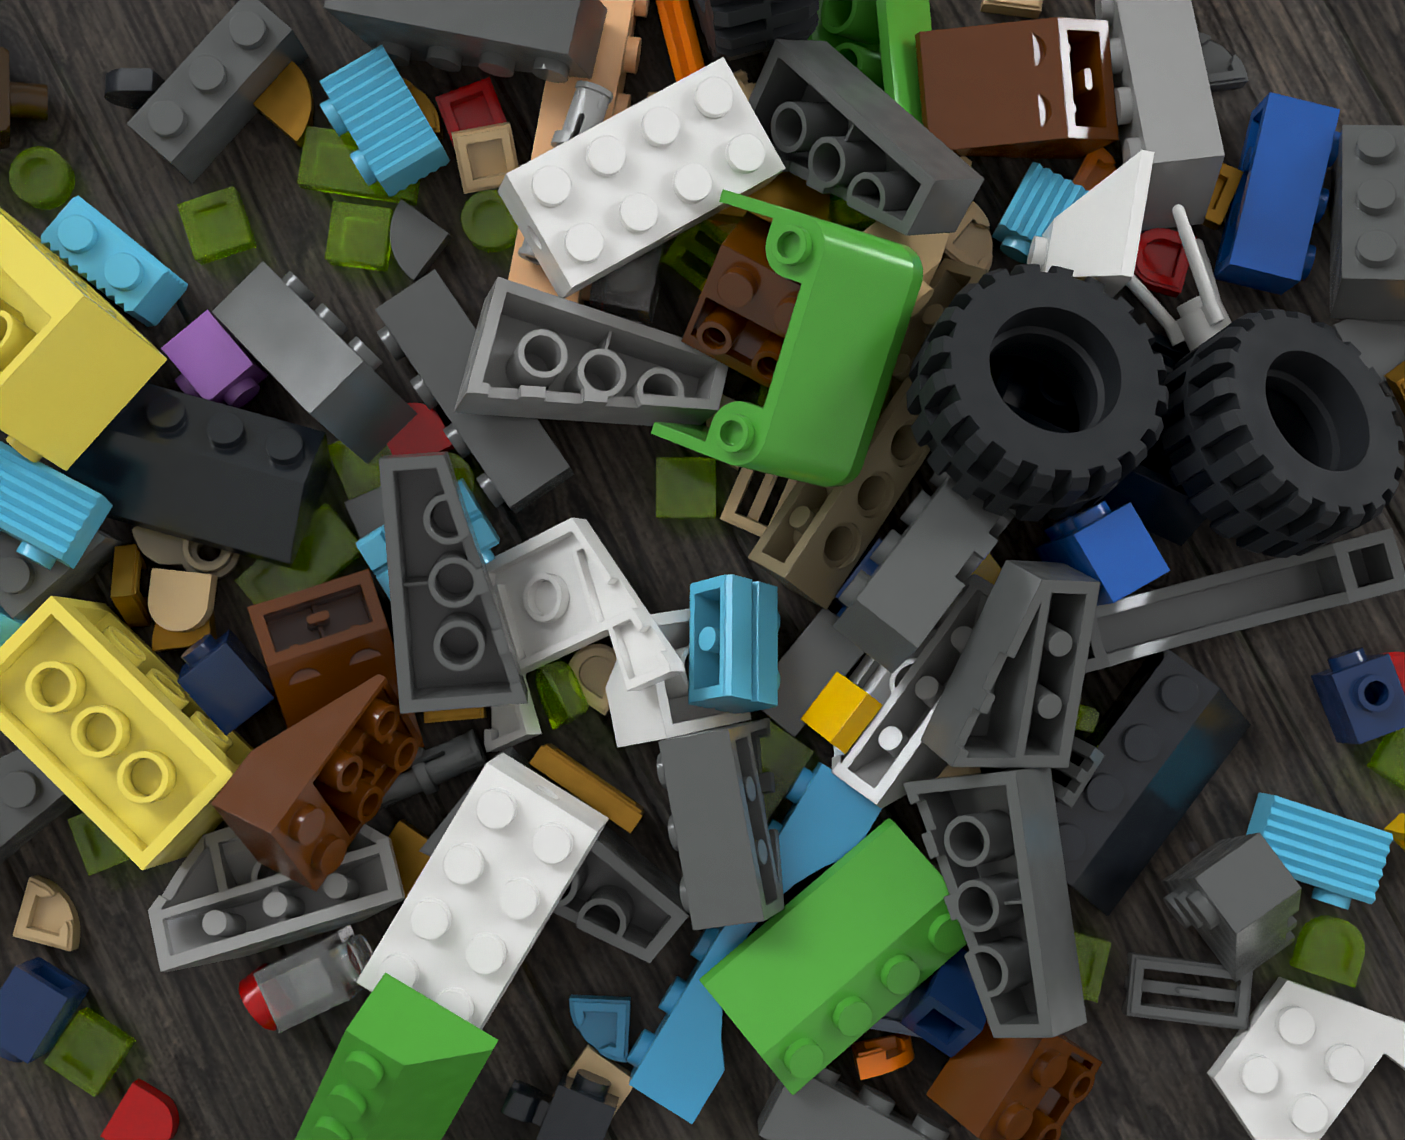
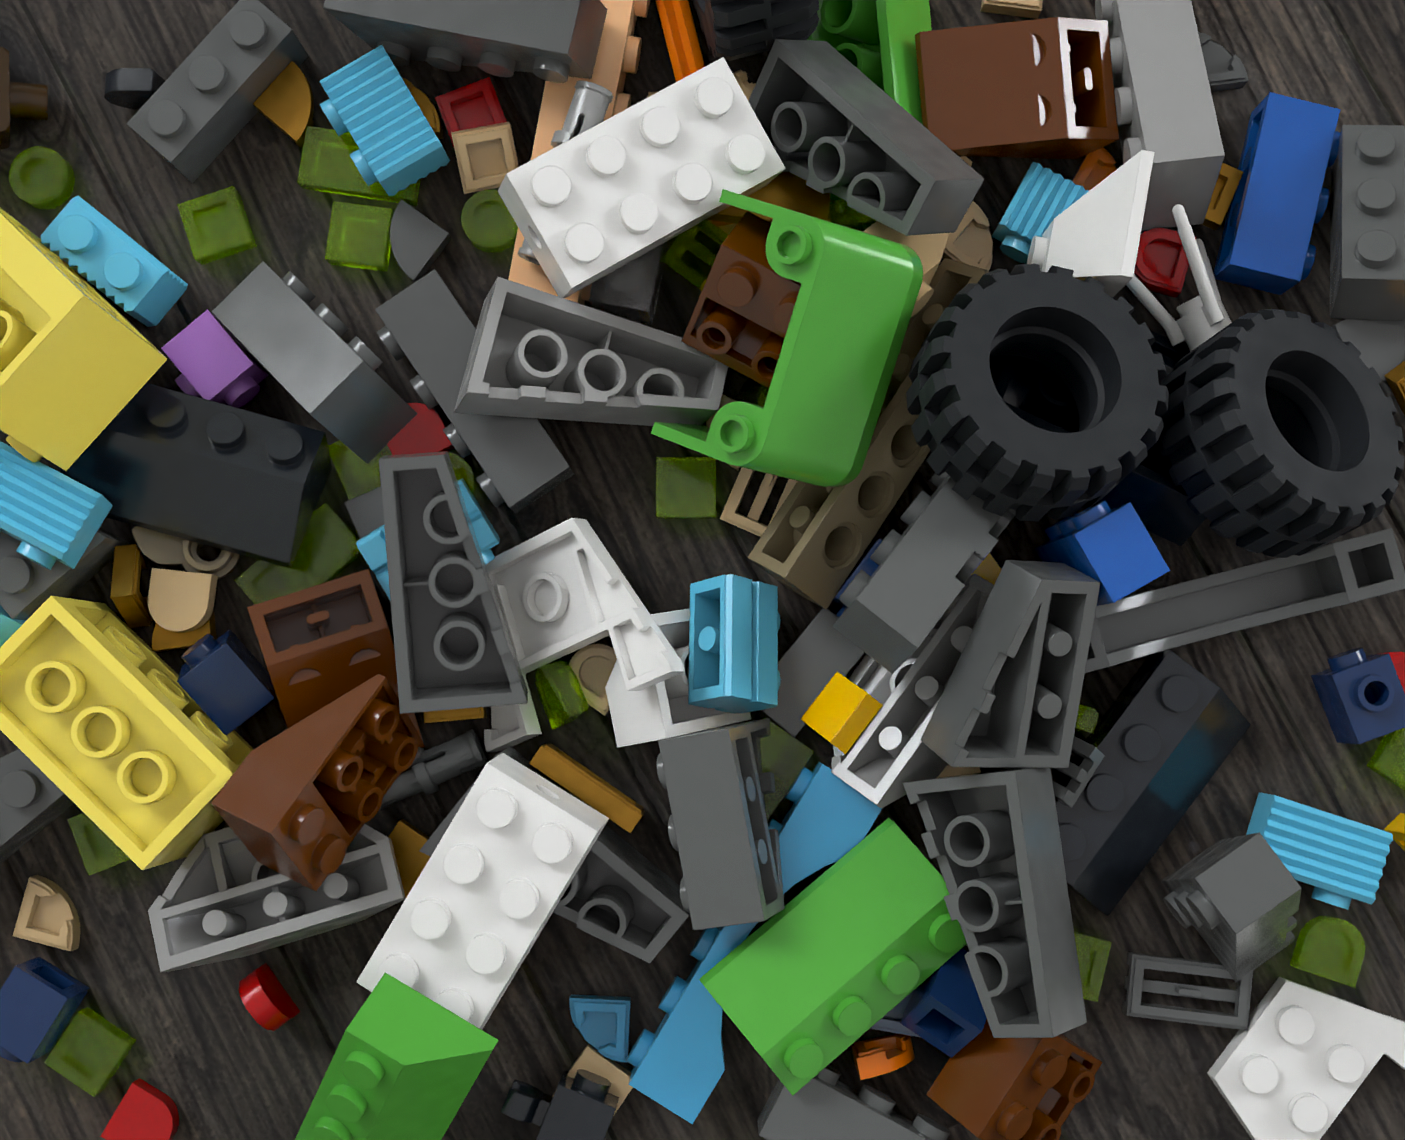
(314, 977): clear brick -> none

